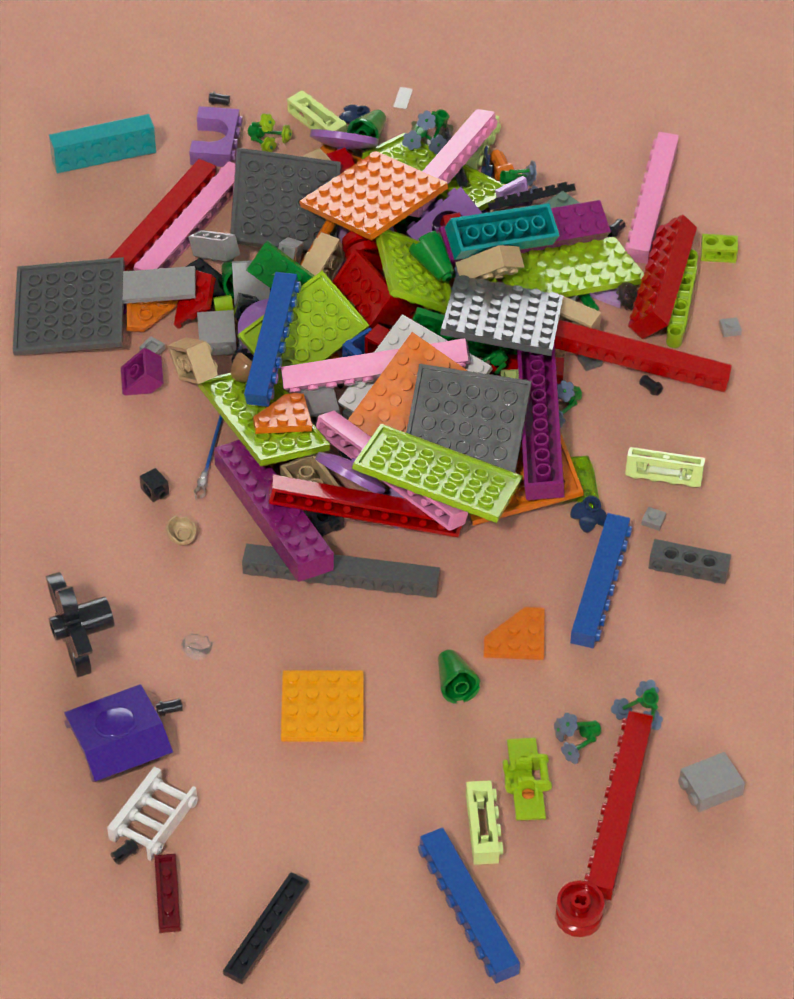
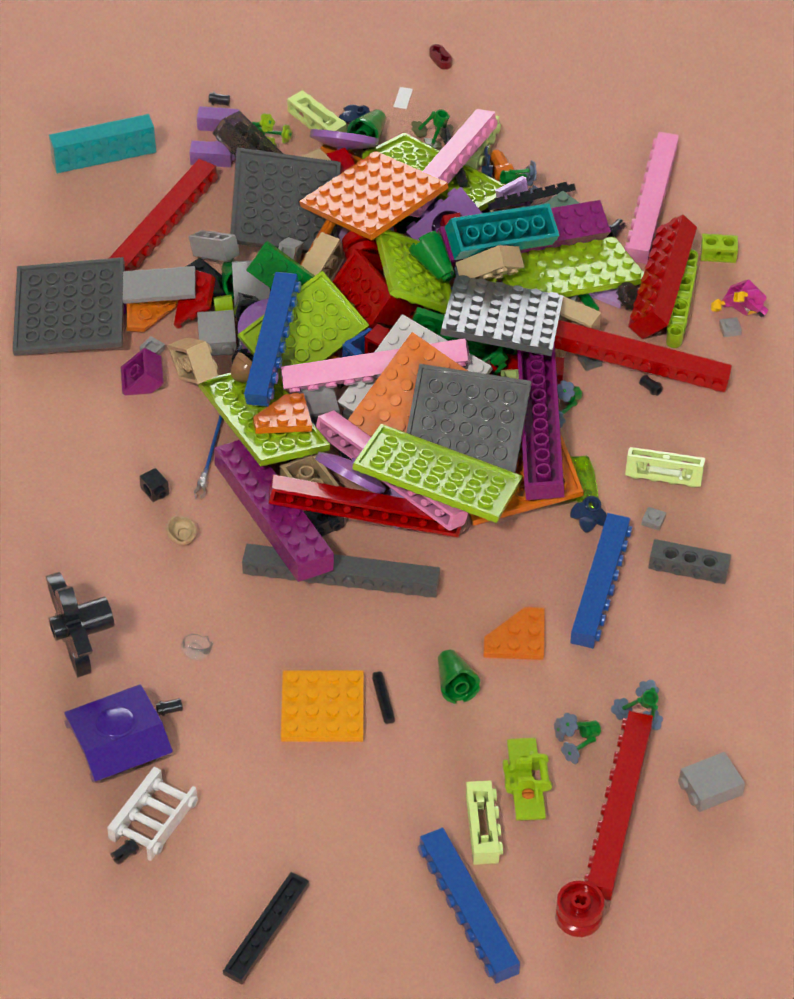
(167, 893): dark red tile -> none
(193, 219): bright pink brick -> none
(239, 132): none -> clear smoke slope
(383, 697): none -> black axle
(420, 131): sand blue plant -> none
(439, 53): none -> dark red beam
(743, 297): none -> dark pink torso

